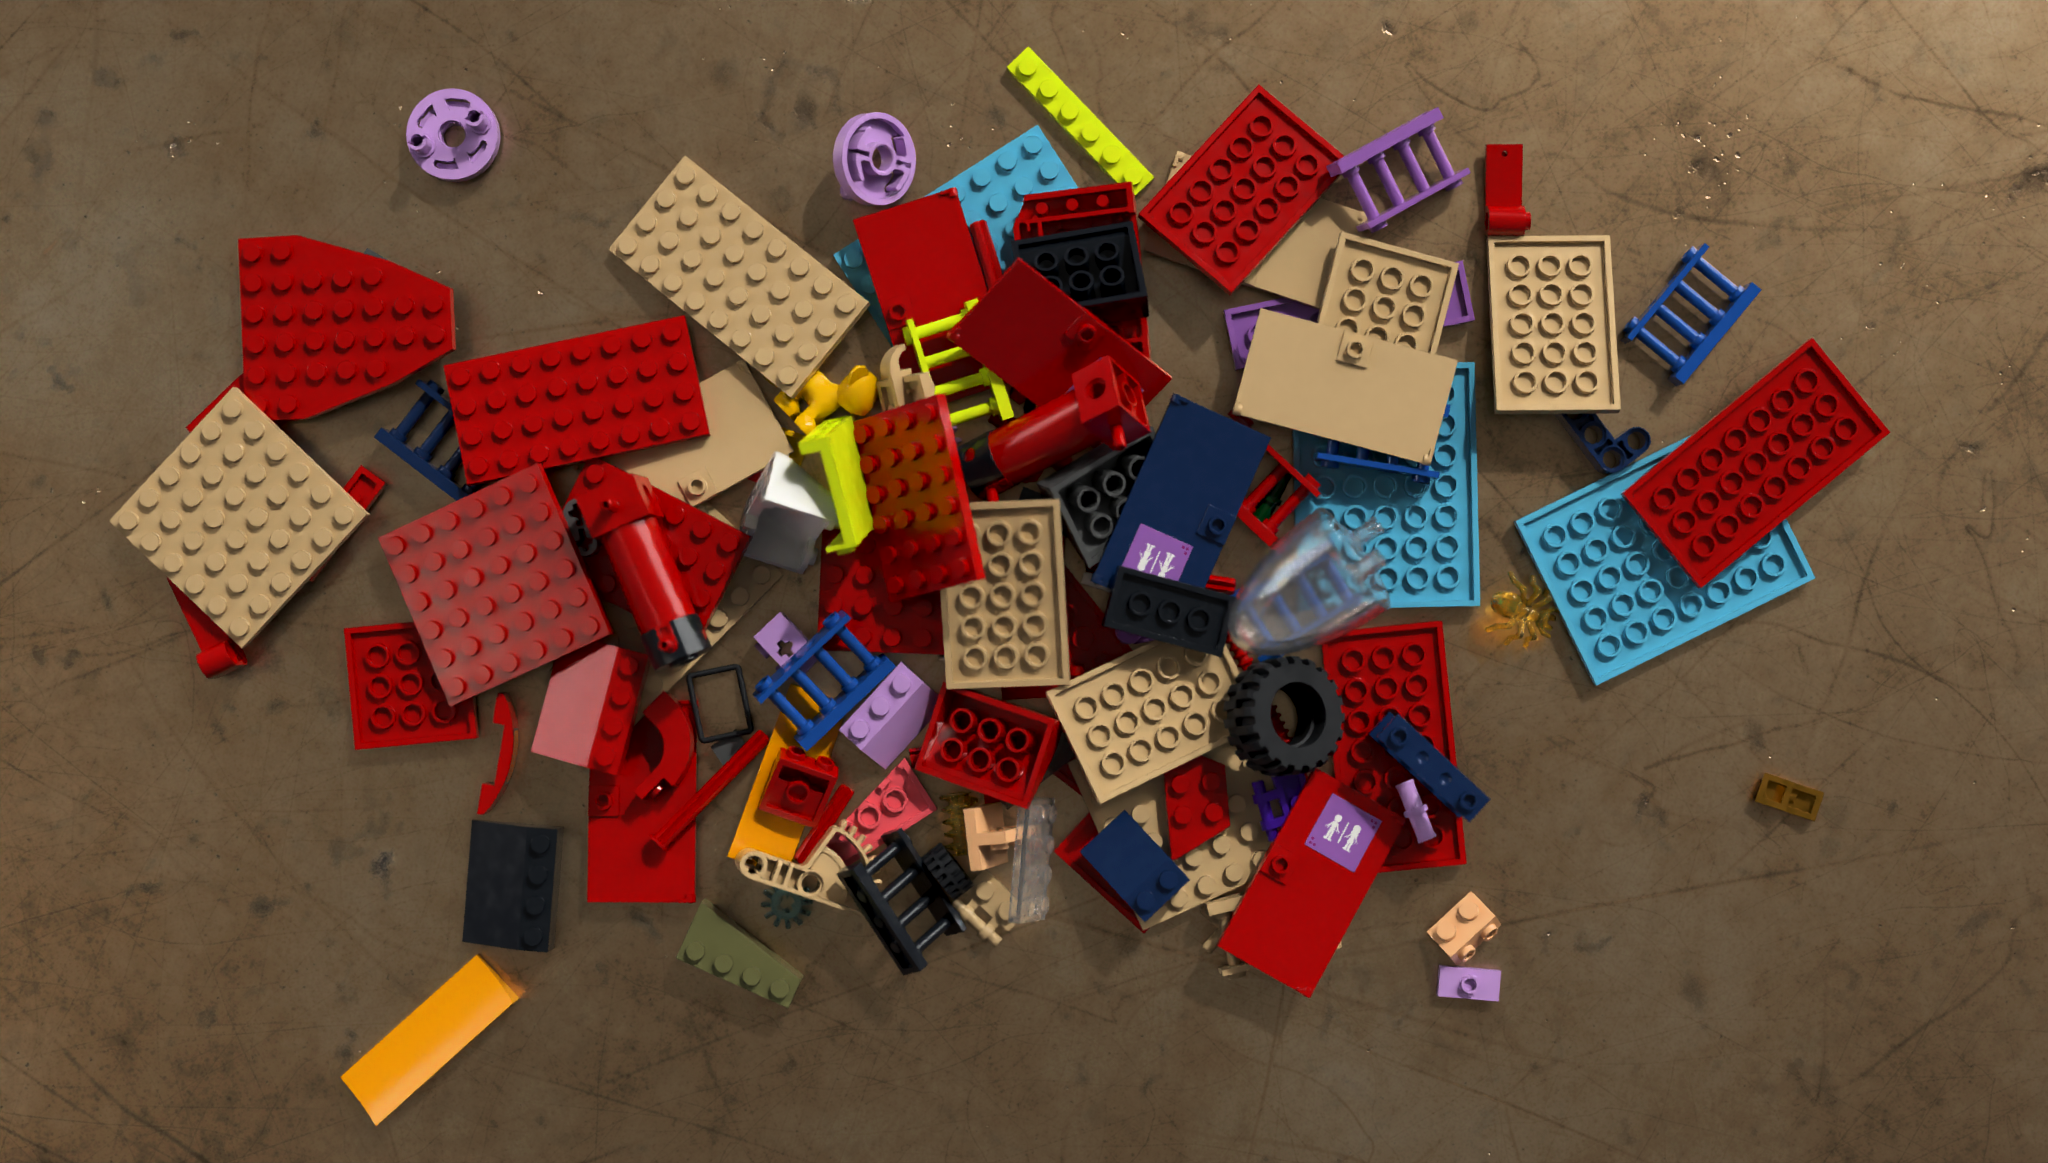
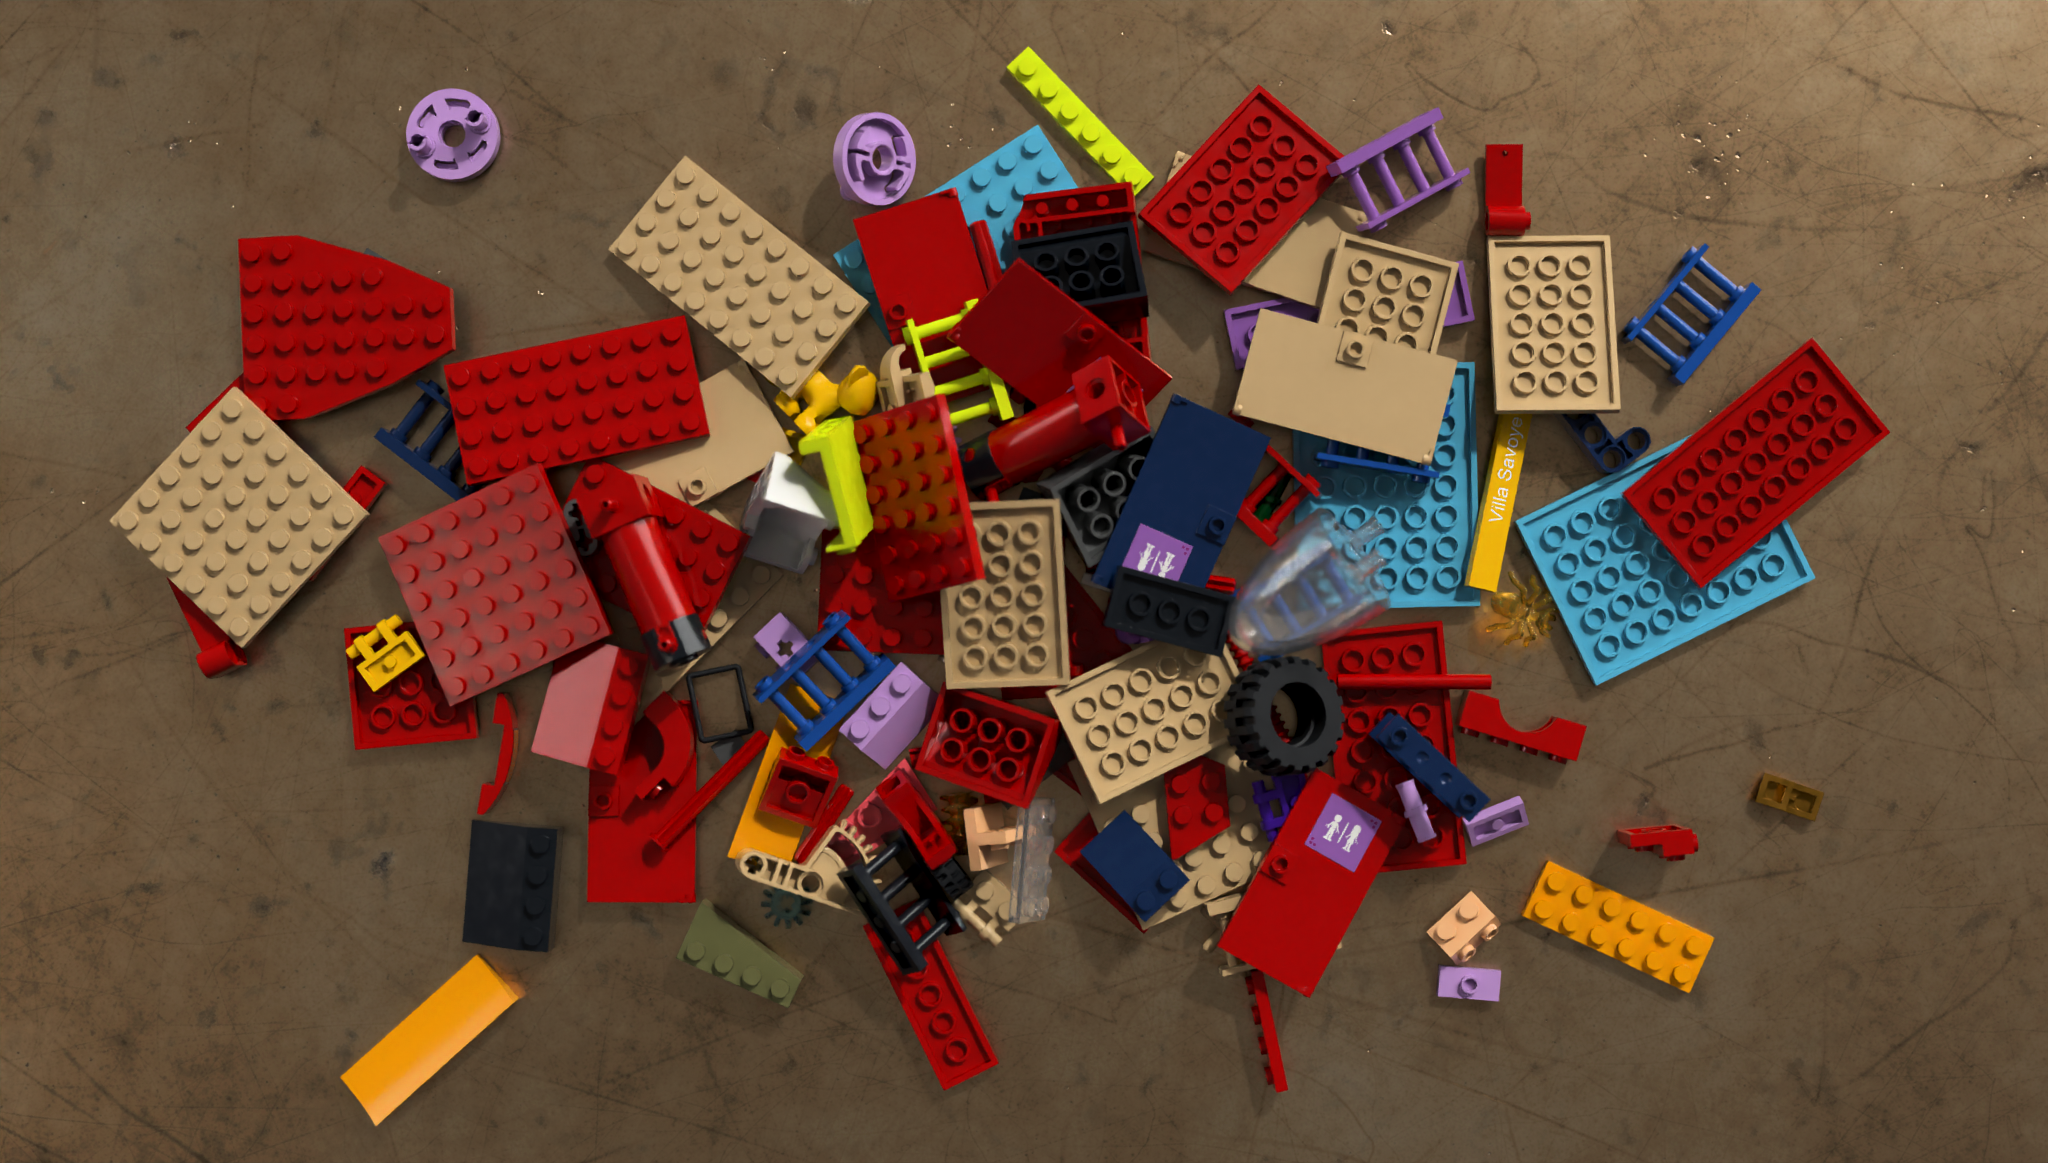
(391, 660): none -> yellow plate
(917, 819): none -> red arch
(938, 1009): none -> red plate
(1268, 1042): none -> red plate
(1415, 681): none -> red piece
(1483, 715): none -> red arch
(1496, 821): none -> lavender plate
(1497, 501): none -> yellow tile
(1617, 926): none -> light orange plate
(1667, 841): none -> red plate

